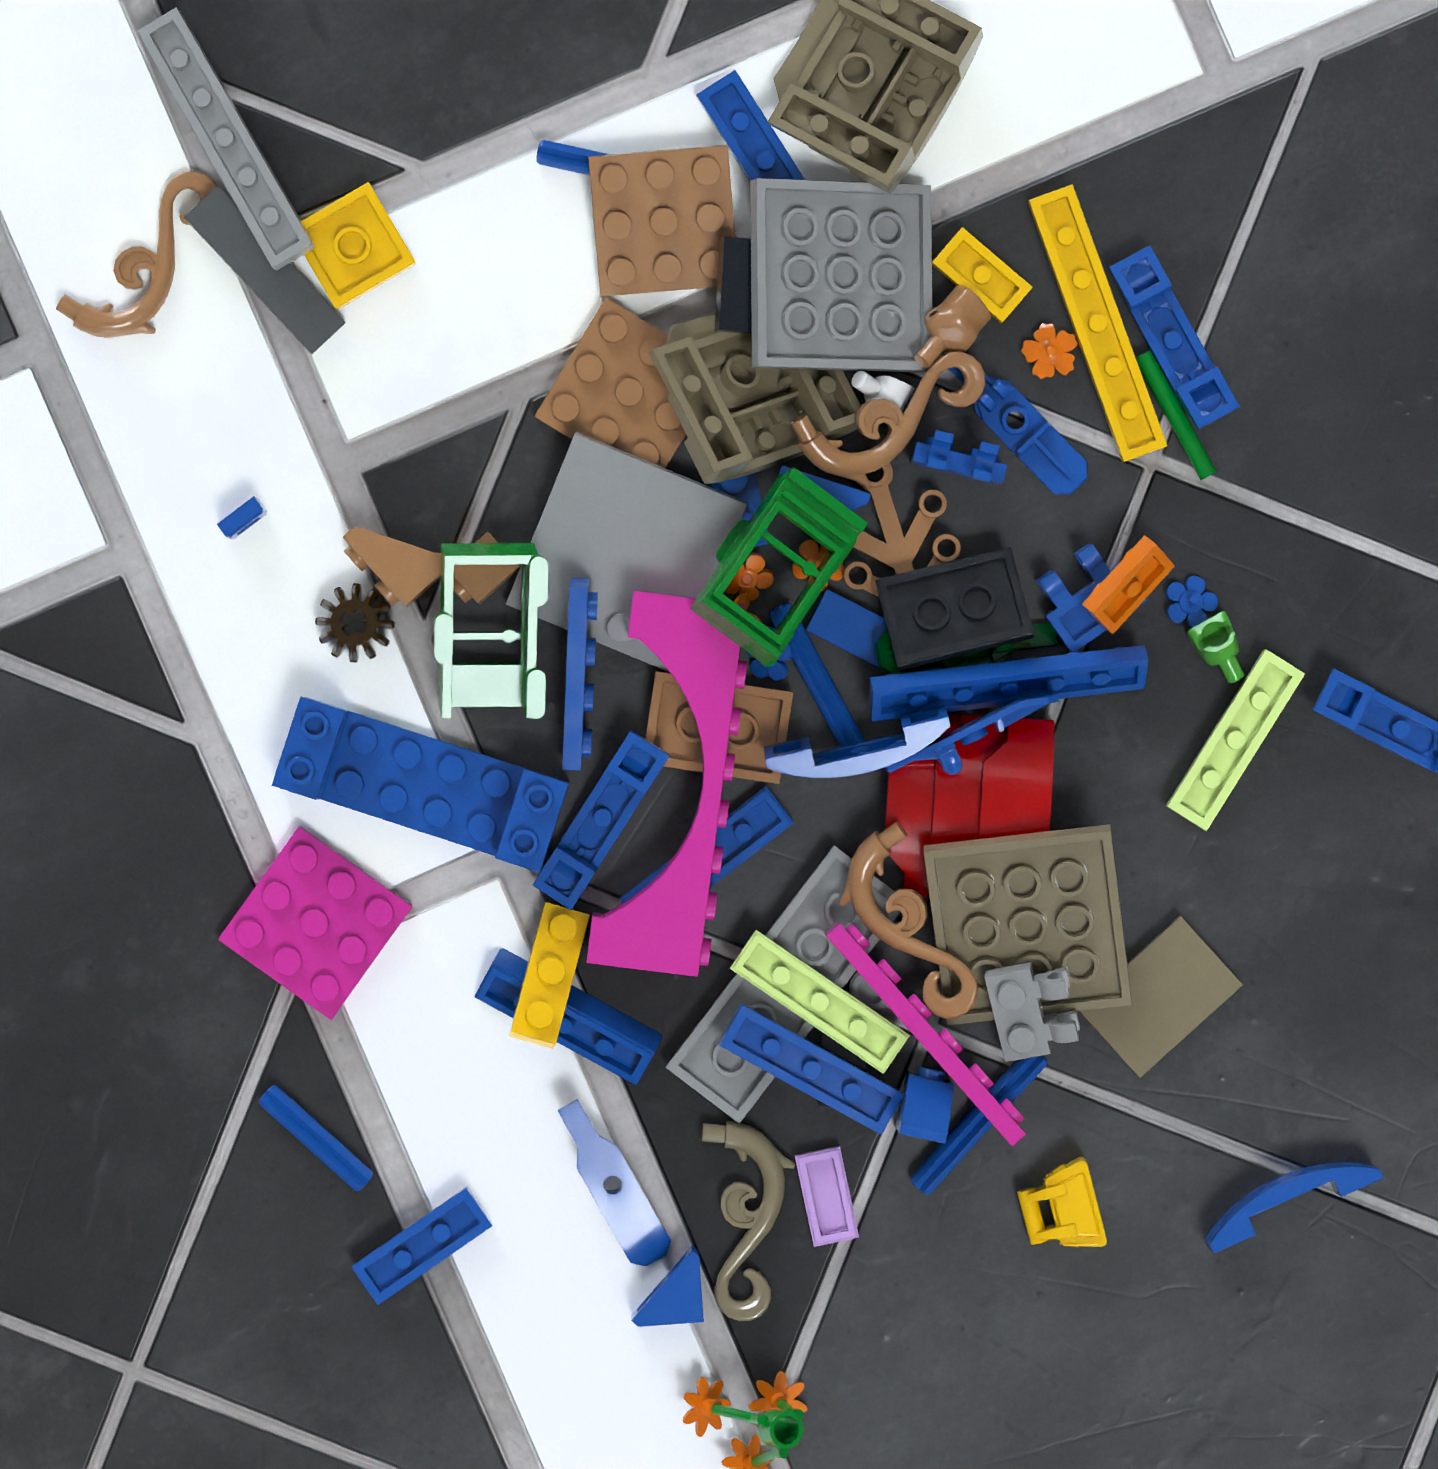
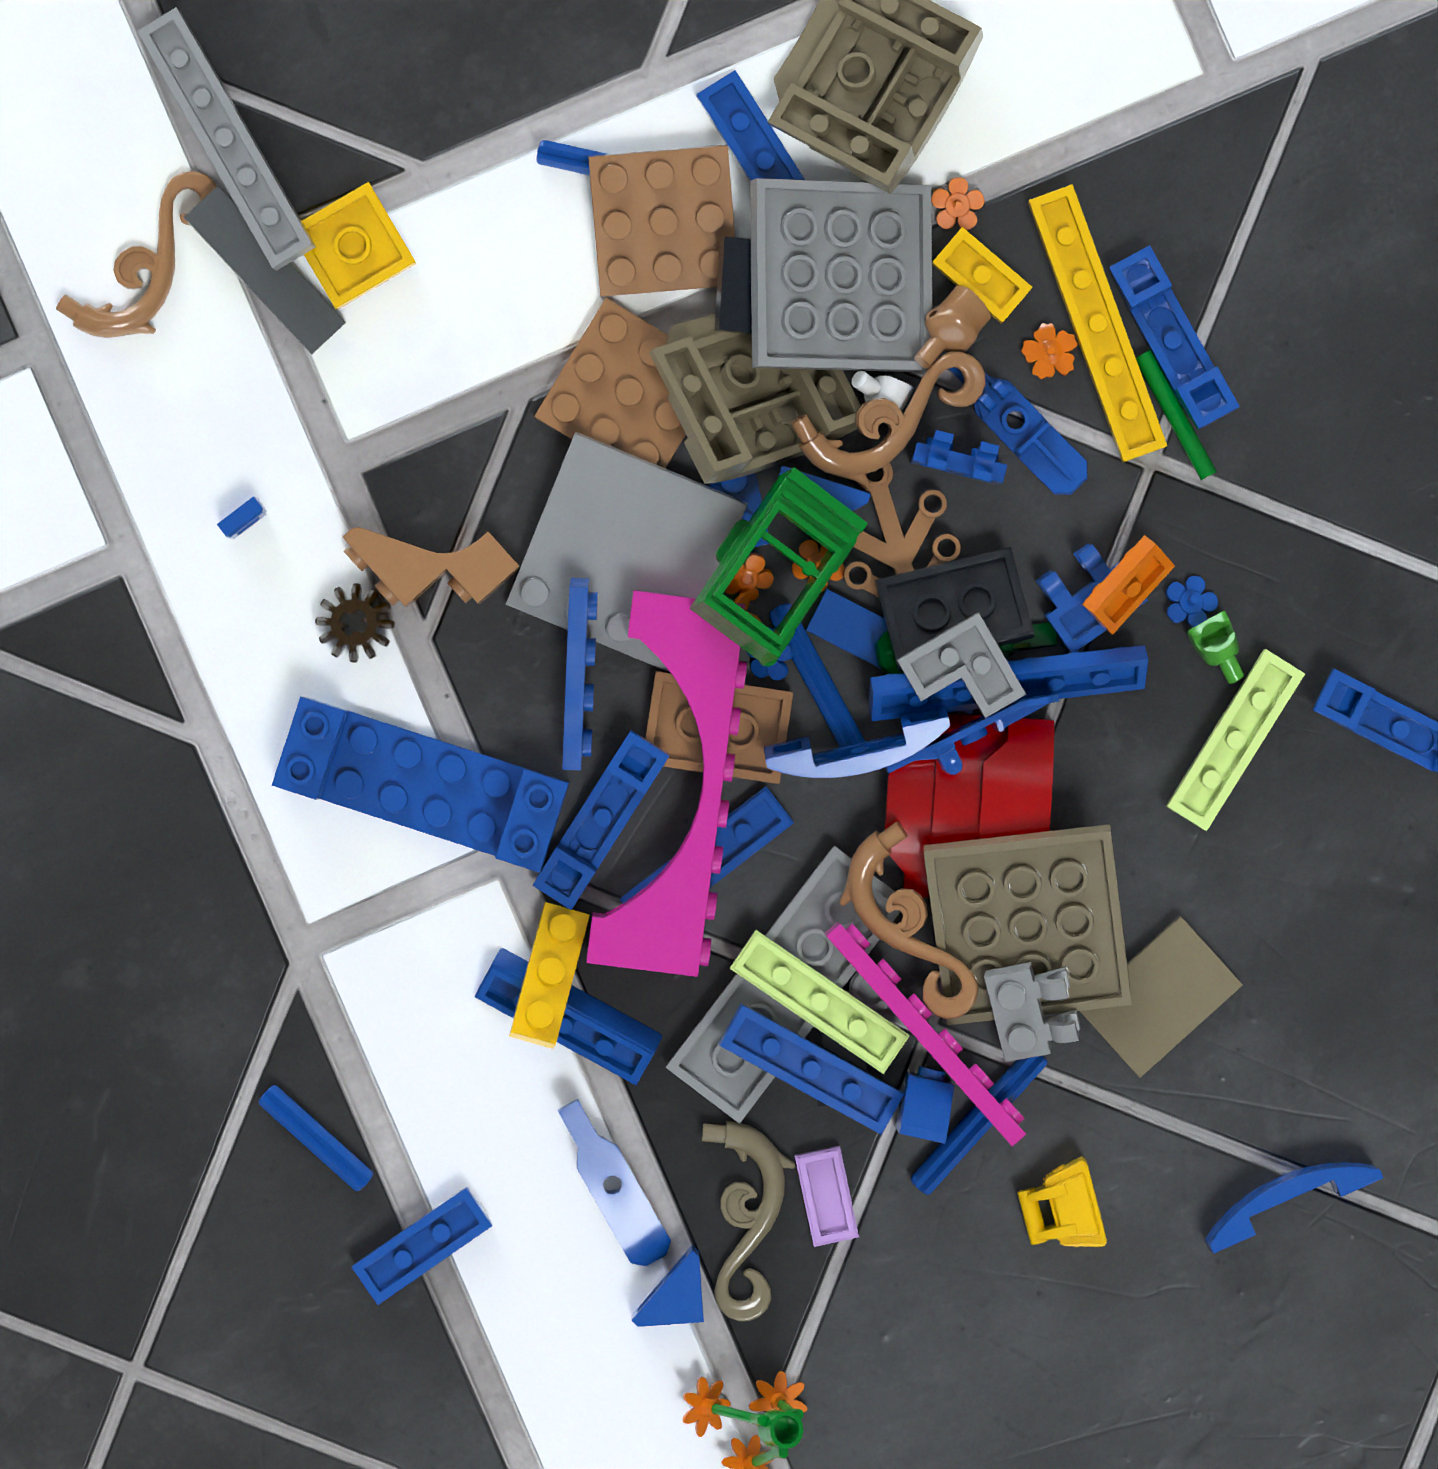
(315, 922): dark pink plate -> none
(492, 682): piece -> none
(957, 204): none -> orange plant
(964, 653): none -> light grey plate

